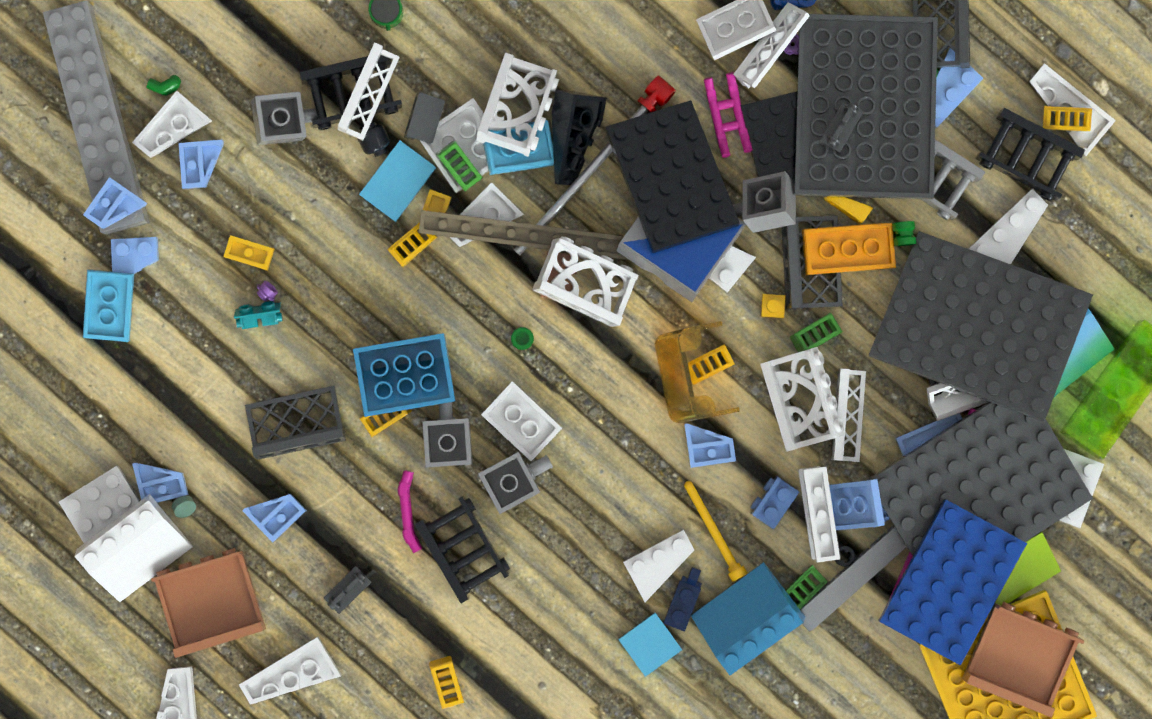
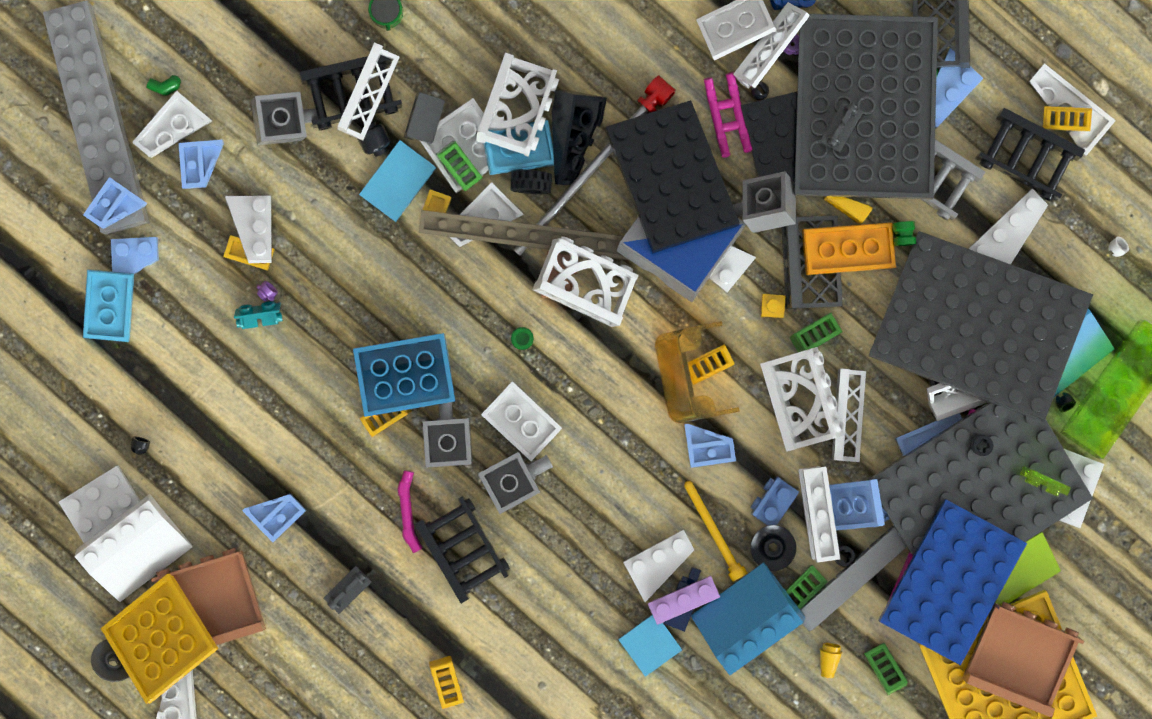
(100, 661): none -> dark grey dish
(139, 445): none -> black hinge
(159, 482): light blue wing -> none
(159, 638): none -> yellow plate
(183, 506): sand green tile -> none
(253, 225): none -> white wing
(295, 442): dark grey fence -> none
(297, 670): white wing -> none
(411, 255): yellow slope -> none
(531, 182): none -> black tyre
(683, 600): none -> lavender plate
(756, 94): none -> black hinge
(782, 555): none -> black dish
(829, 659): none -> yellow cone
(893, 665): none -> bright green slope
(986, 450): none -> black bush
(1053, 486): none -> clear neon green plate
(1065, 402): none -> black hinge
(1118, 247): none -> white hinge

